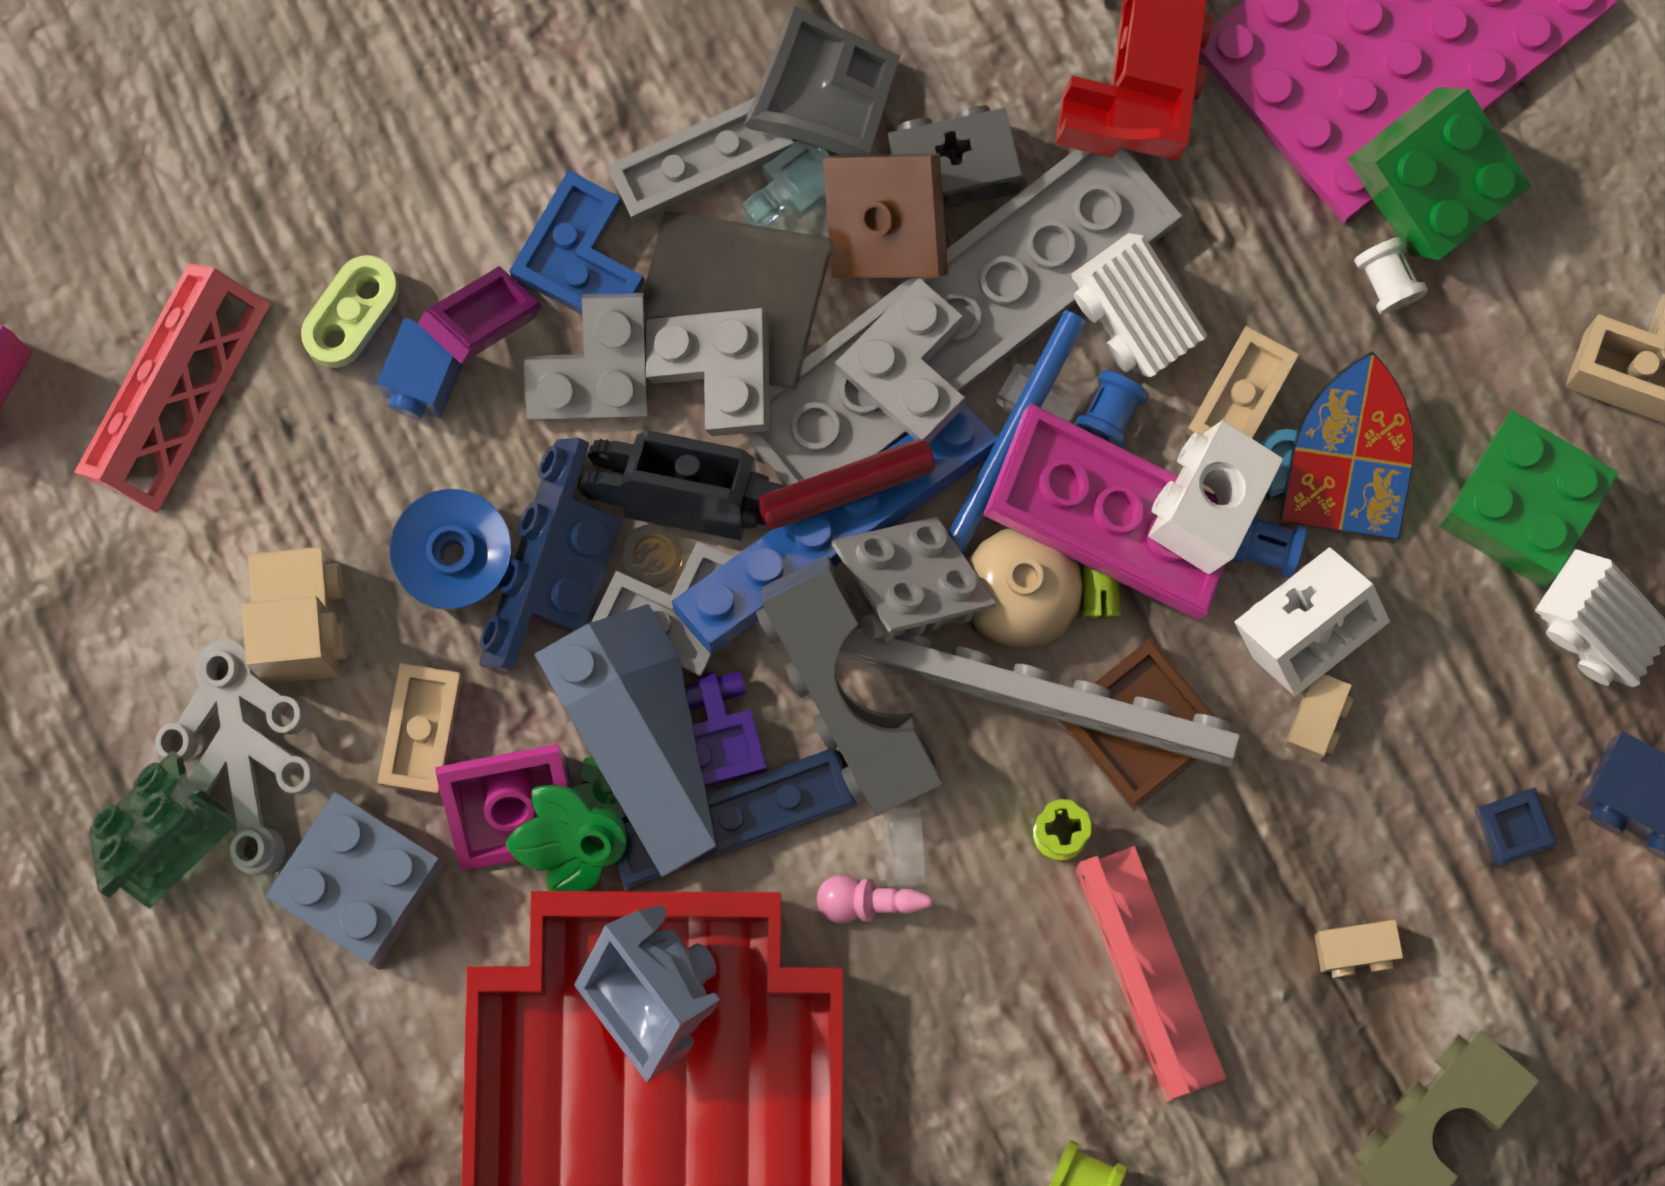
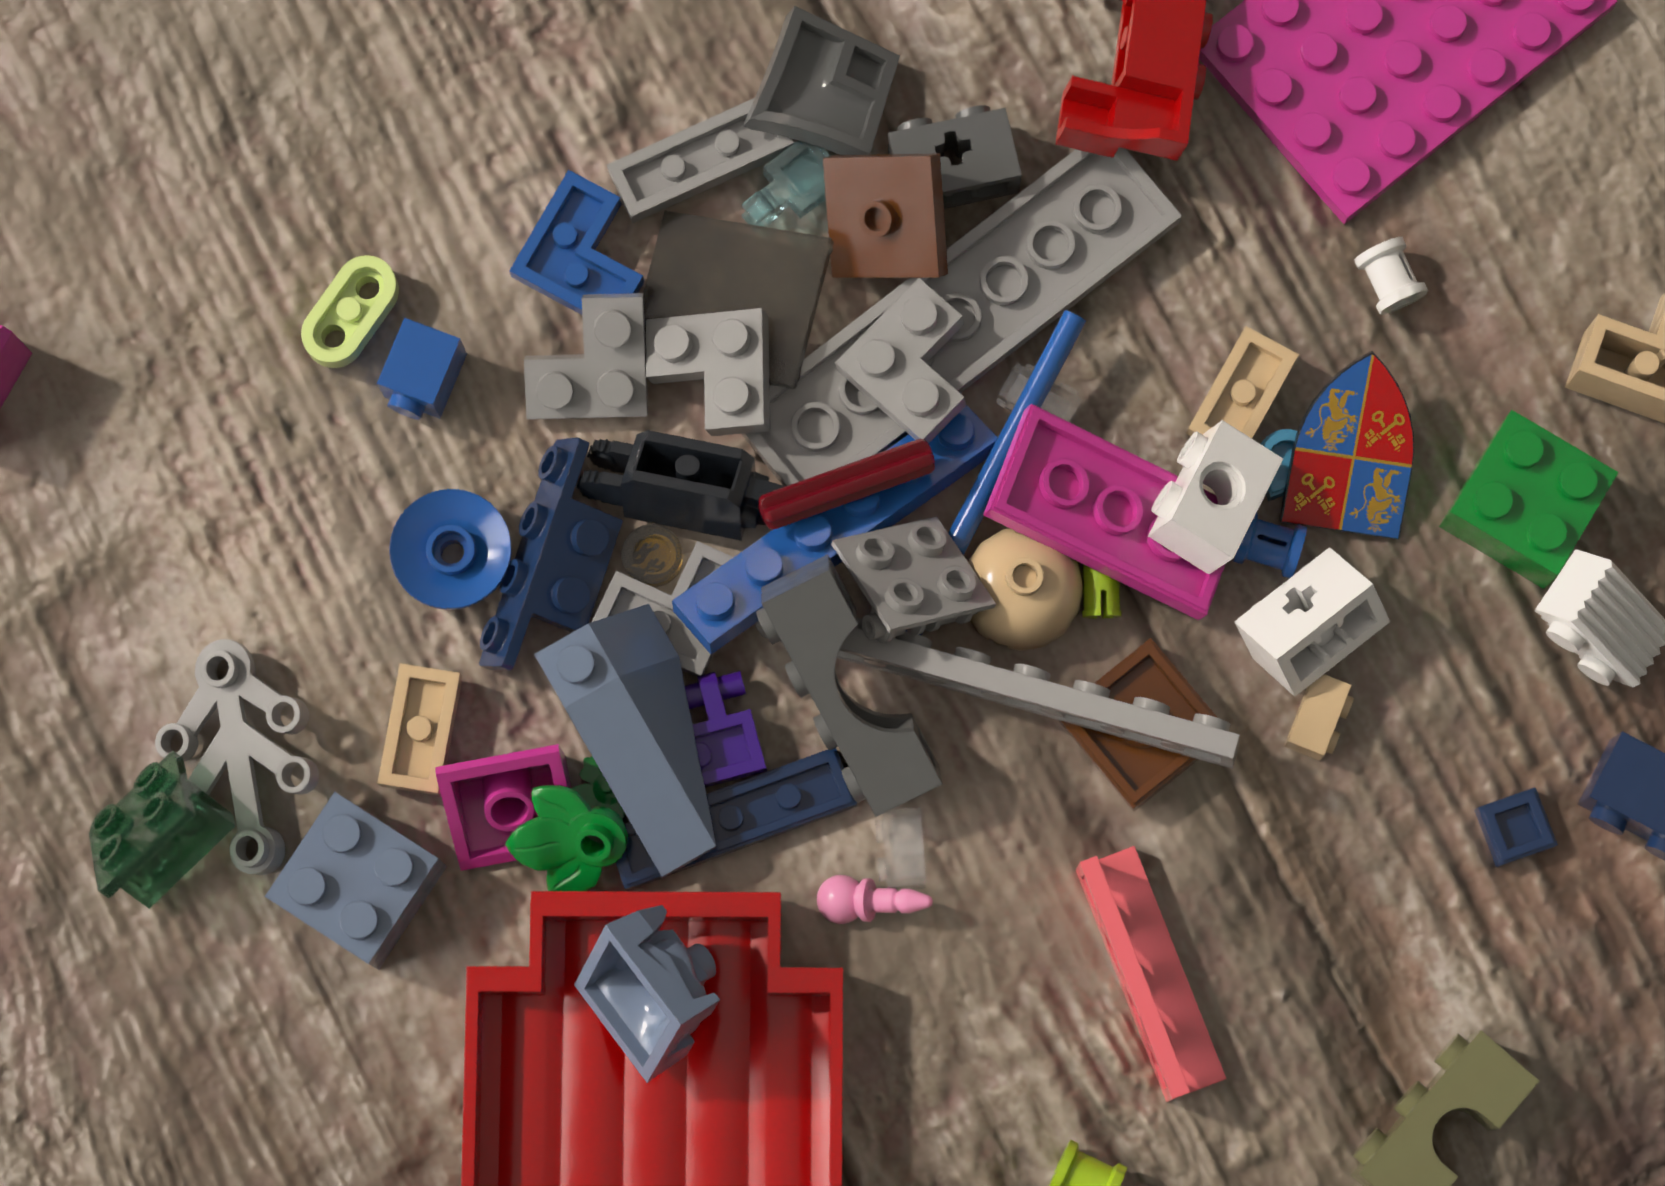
(155, 375): coral fence -> none
(292, 616): tan brick -> none
(479, 314): magenta tile -> none
(1073, 816): lime bush -> none
(1113, 407): blue bush -> none
(1137, 306): white brick -> none
(1358, 946): tan piece -> none
(1439, 172): green brick -> none

